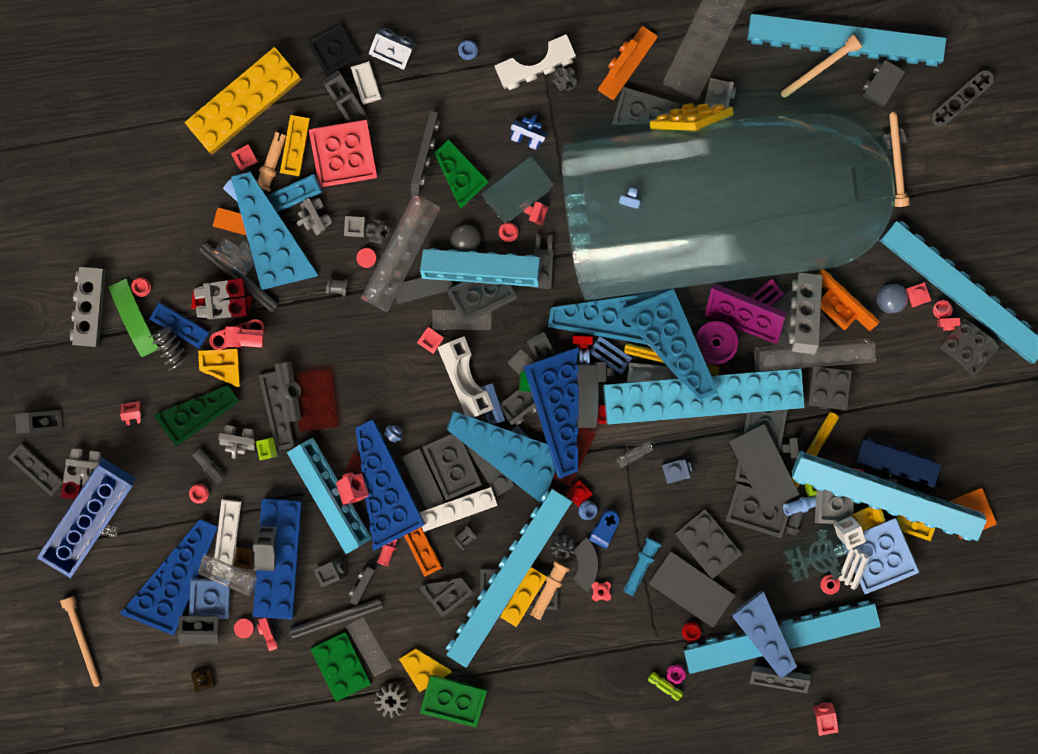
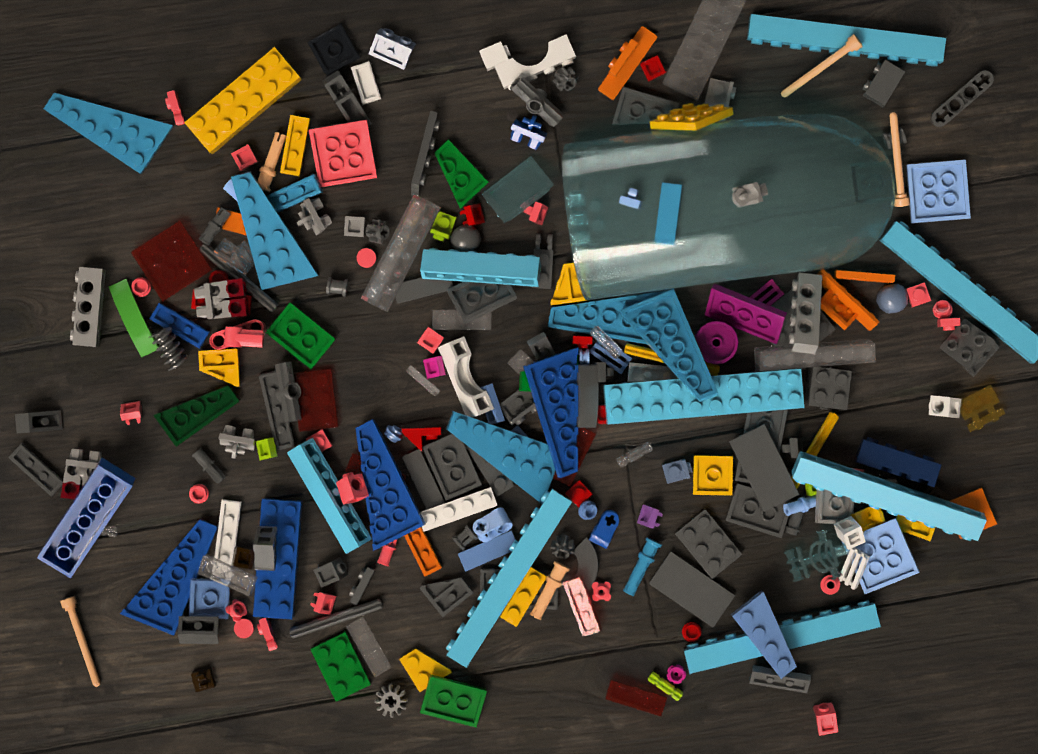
(121, 134): none -> dark azure wing
(171, 261): none -> clear red plate
(174, 104): none -> coral plate
(214, 226): none -> dark grey pin
(217, 276): none -> red plate
(240, 607): none -> coral plate
(300, 335): none -> green plate
(321, 440): none -> coral plate
(324, 603): none -> coral tile
(415, 435): none -> red slope
(423, 380): none -> clear tile
(434, 367): none -> dark pink plate
(443, 226): none -> lime bracket
(467, 50): medium blue plate -> none
(473, 214): none -> red tile
(486, 551): none -> medium blue tile
(494, 55): none -> white brick
(494, 524): none -> light blue piece
(508, 232): coral plate -> none
(536, 101): none -> dark grey piece
(567, 287): none -> yellow wing
(582, 606): none -> clear red plate
(606, 342): none -> clear axle
(635, 698): none -> clear red plate
(648, 516): none -> medium lavender tile
(652, 68): none -> red plate
(668, 213): none -> dark azure tile
(712, 475): none -> yellow plate
(749, 194): none -> light grey hips
(863, 276): none -> orange tile
(938, 191): none -> light blue plate
(951, 406): none -> white brick
(978, 402): none -> clear yellow plate

